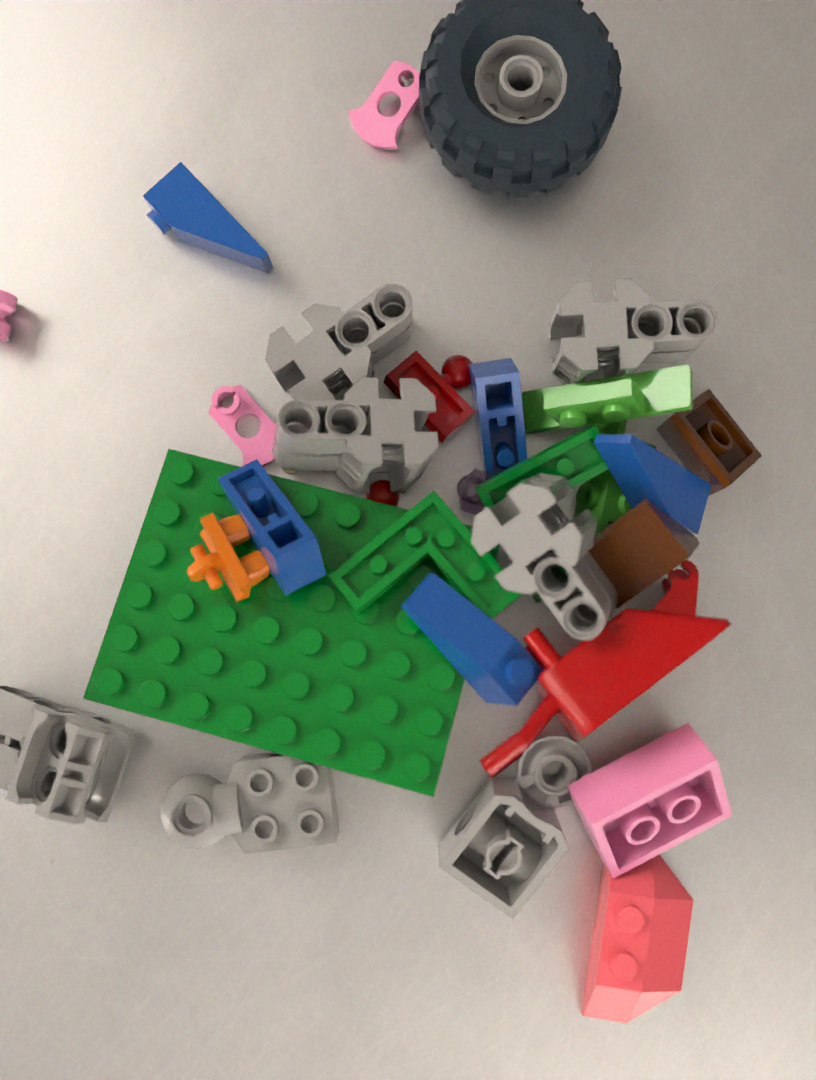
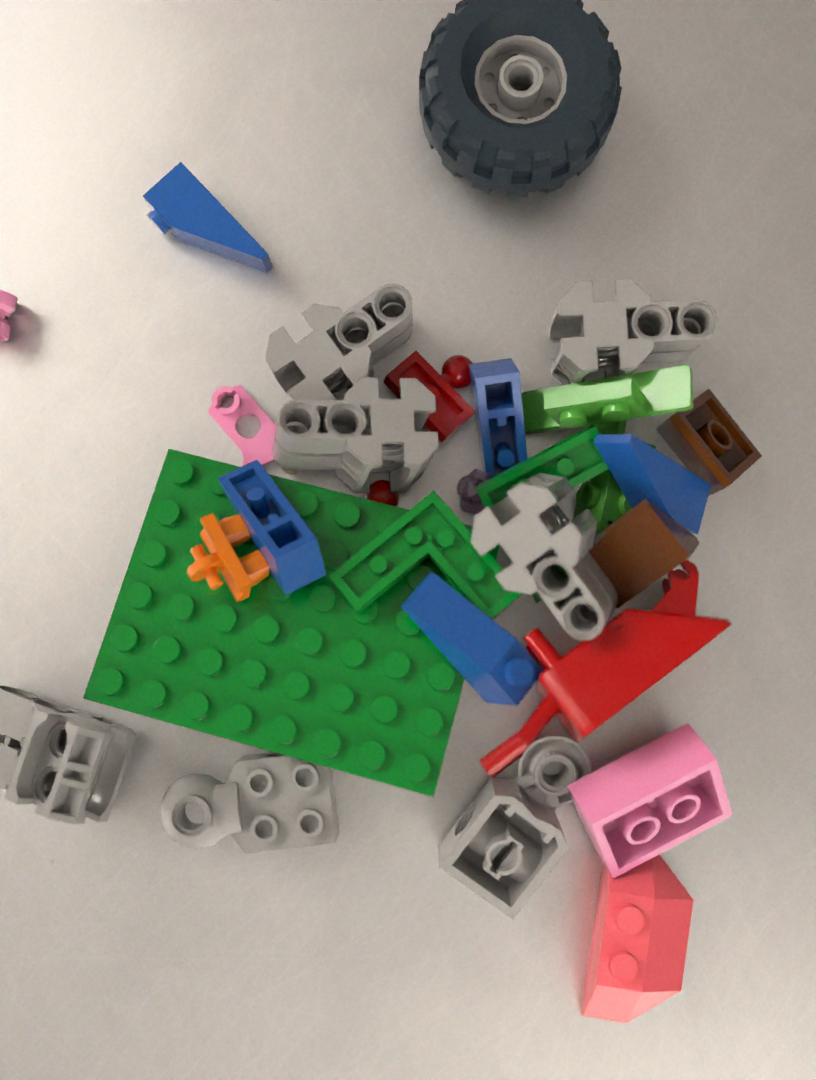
(382, 130): bright pink piece -> none

